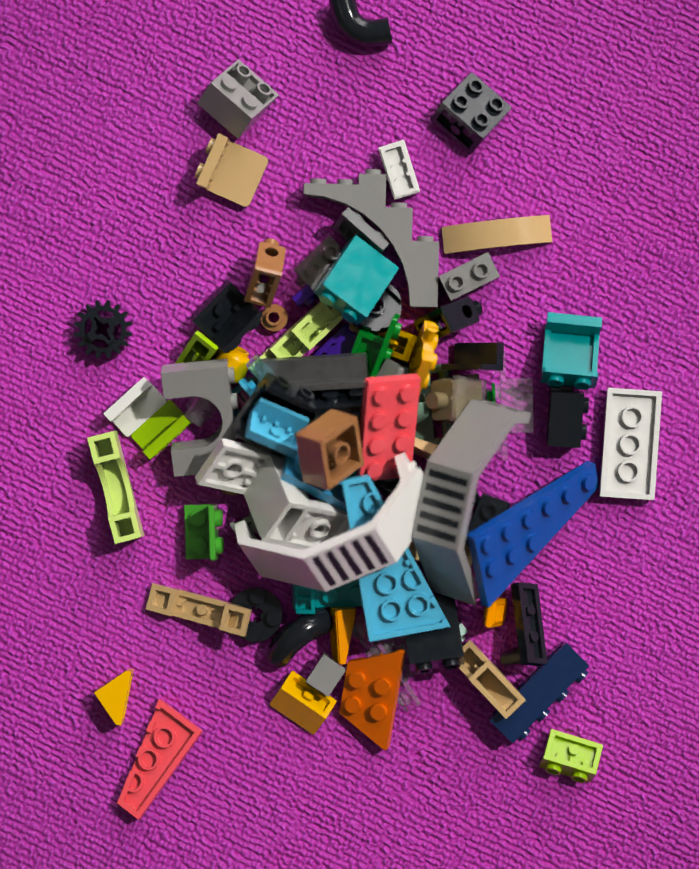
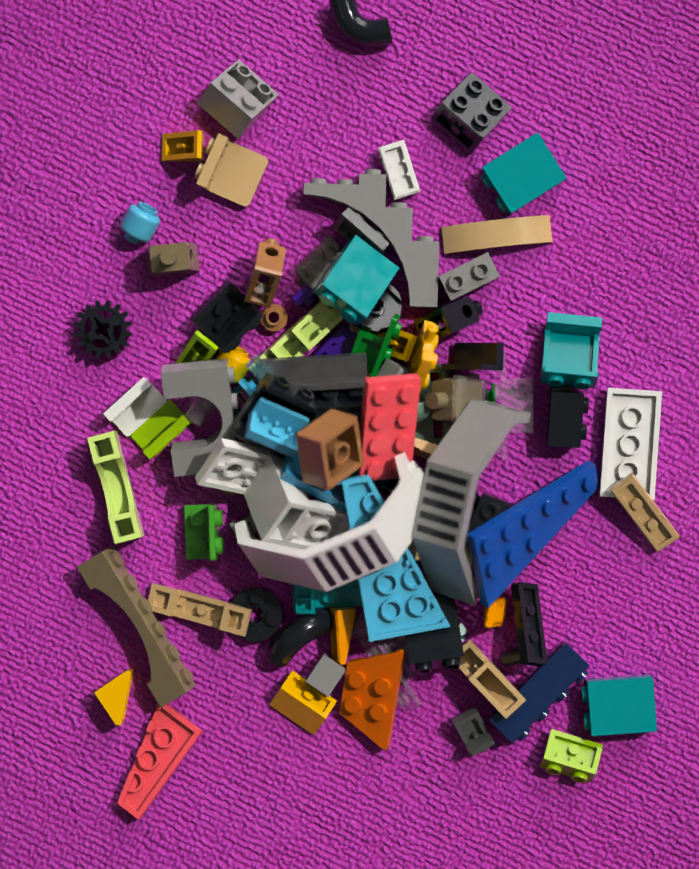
(110, 576): none -> dark tan arch
(140, 223): none -> medium azure head
(172, 259): none -> dark tan torso
(183, 146): none -> yellow slope
(473, 731): none -> dark grey bracket
(522, 174): none -> teal brick
(619, 705): none -> teal brick
(644, 512): none -> tan tile

